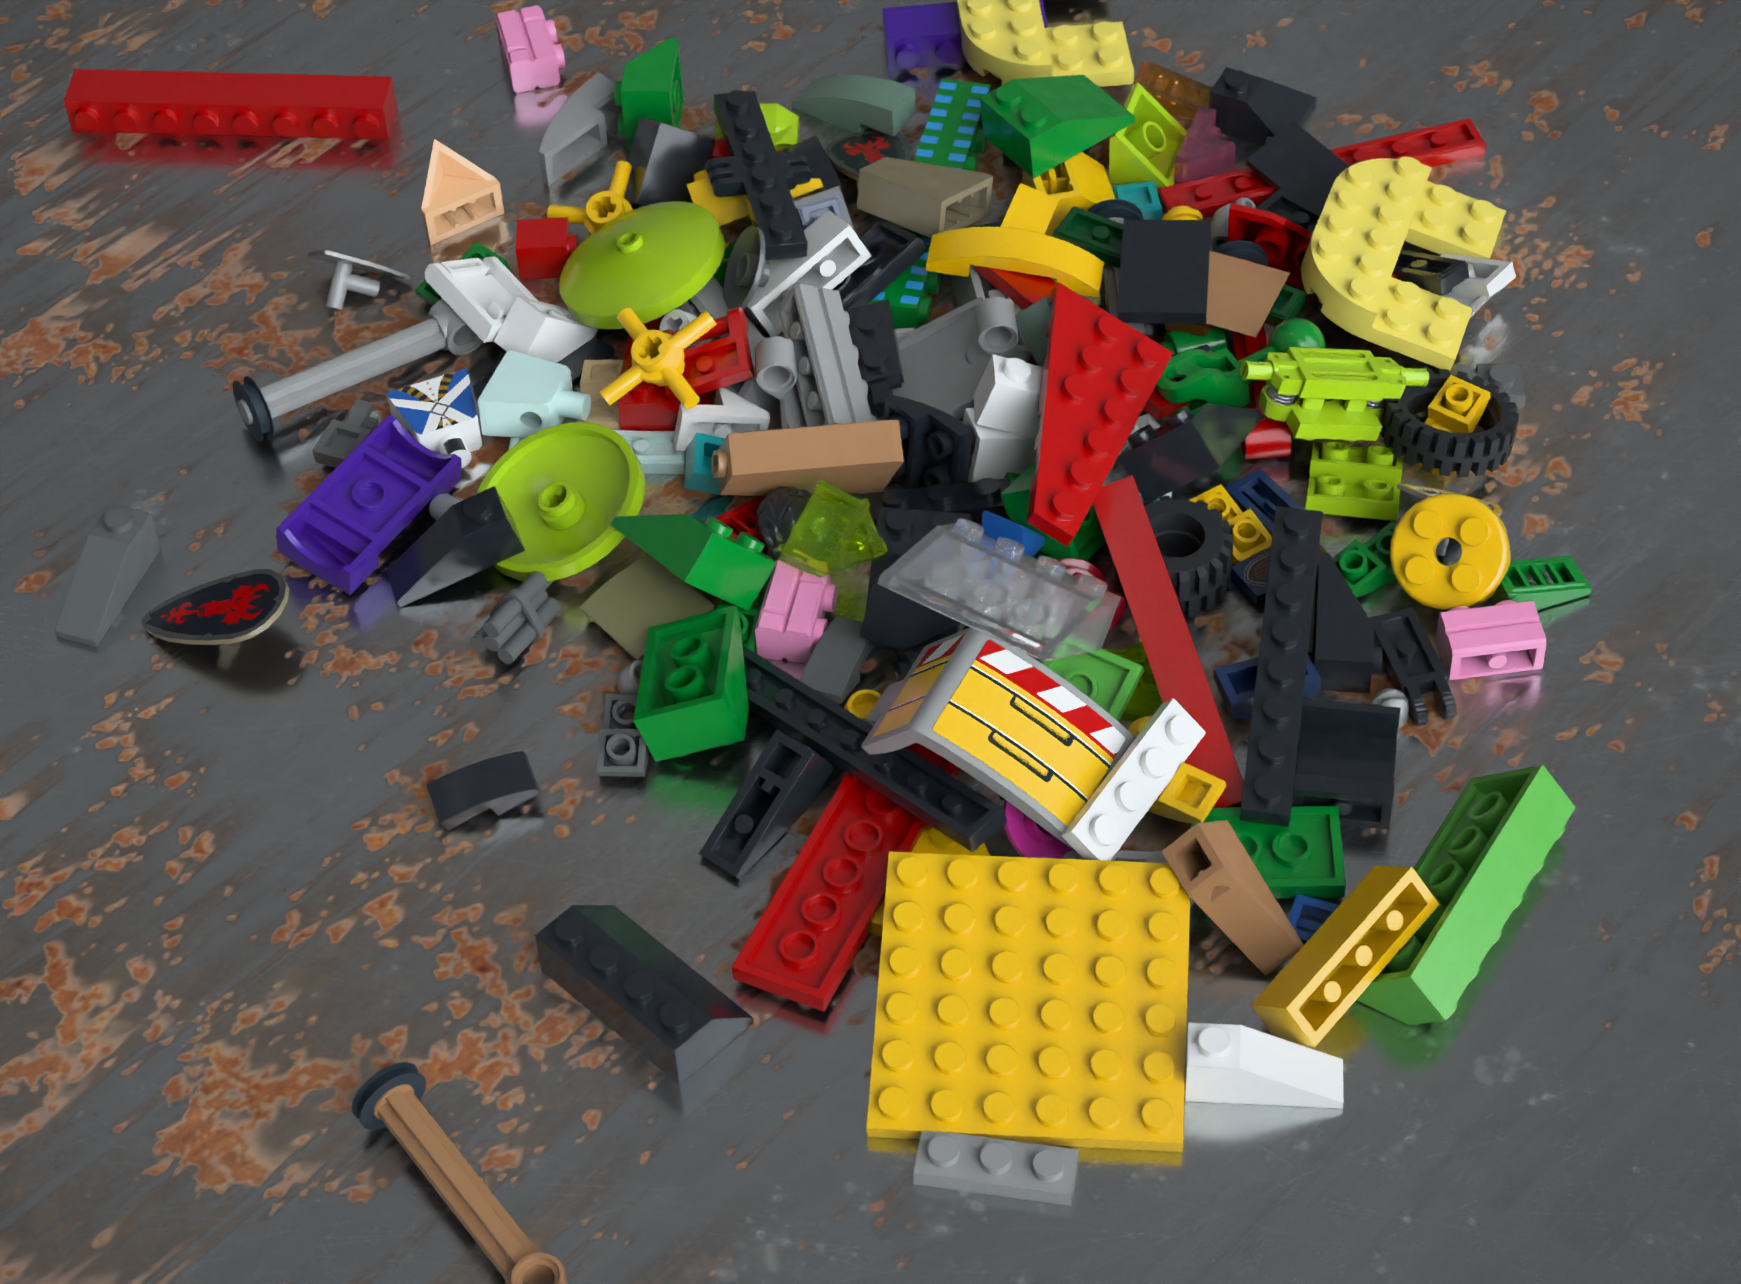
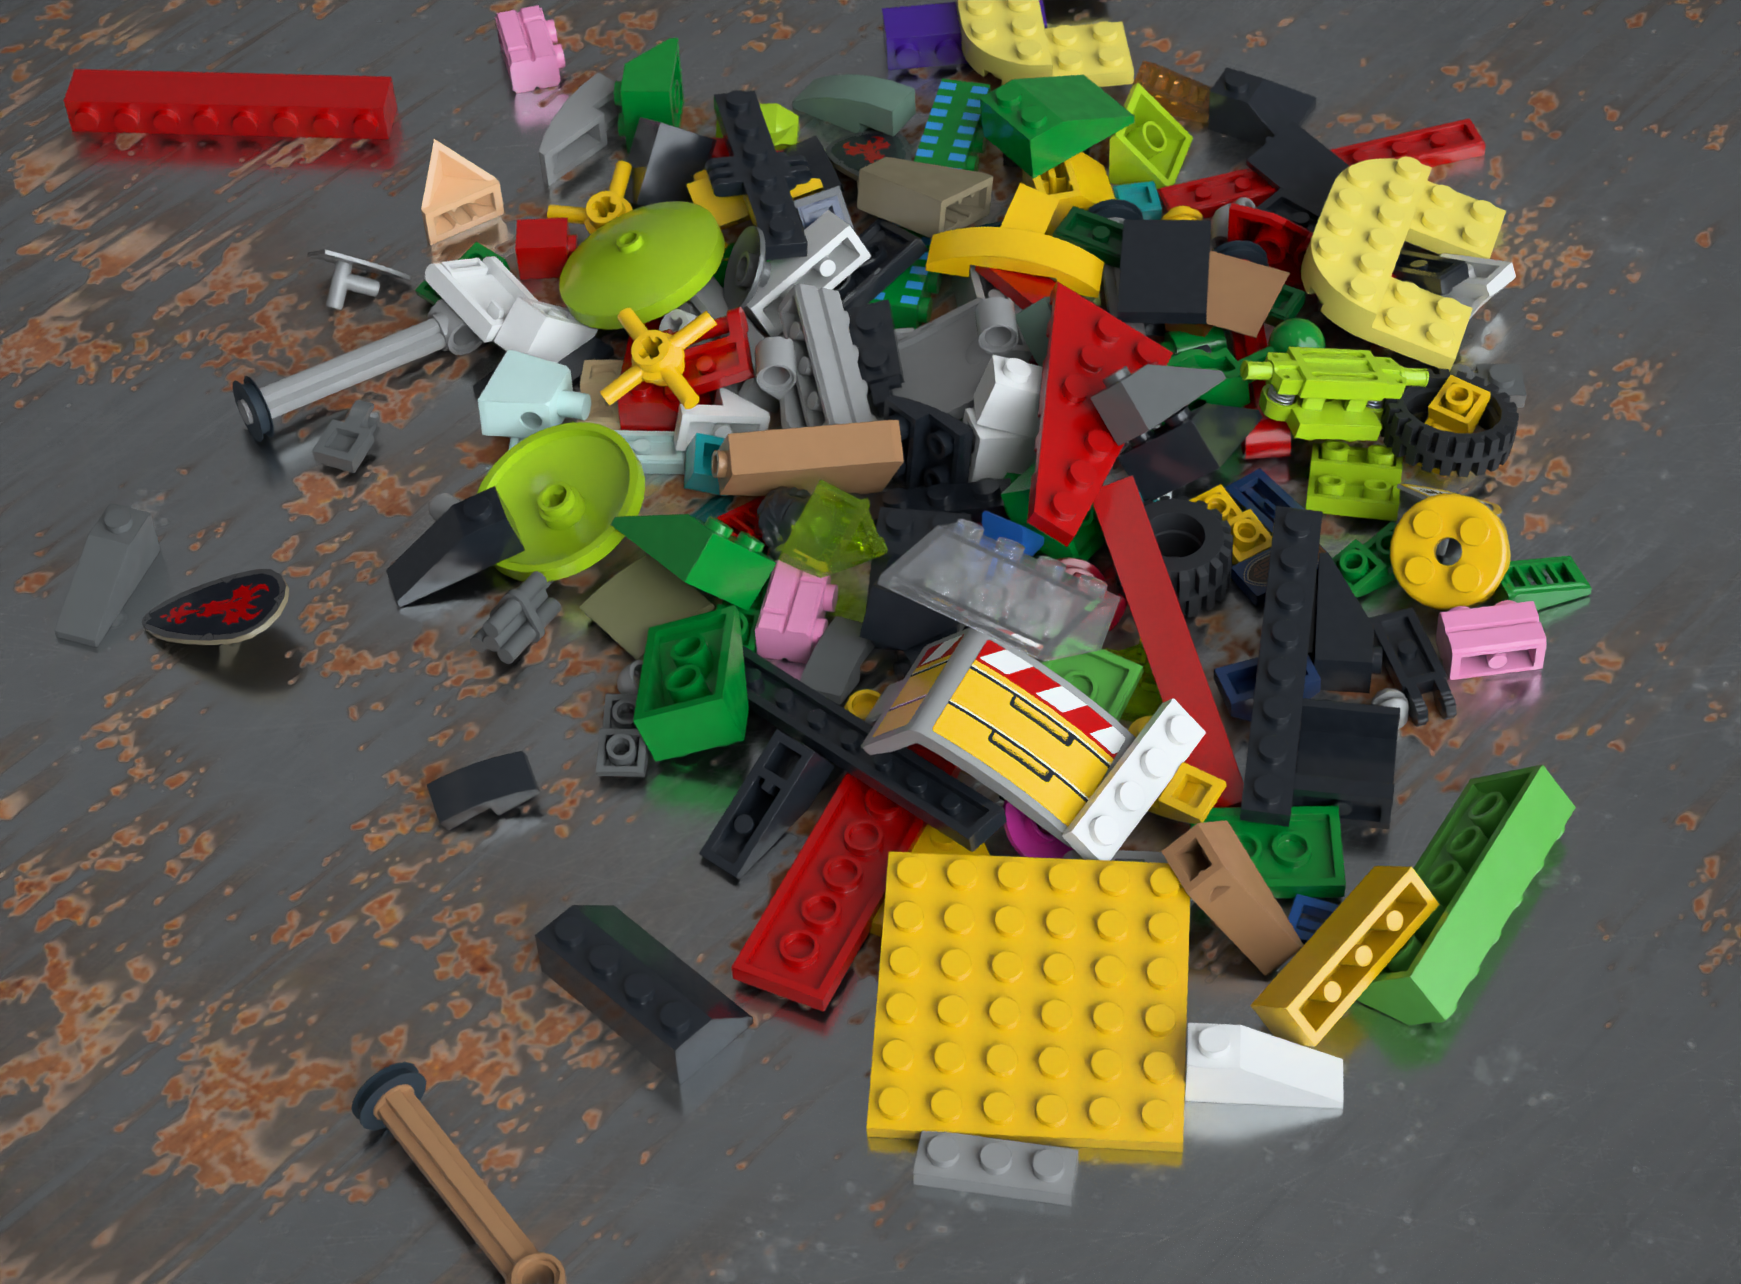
(365, 505): dark purple piece -> none
(440, 414): torso -> none
(1149, 396): none -> dark grey slope
(1203, 151): clear pink slope -> none

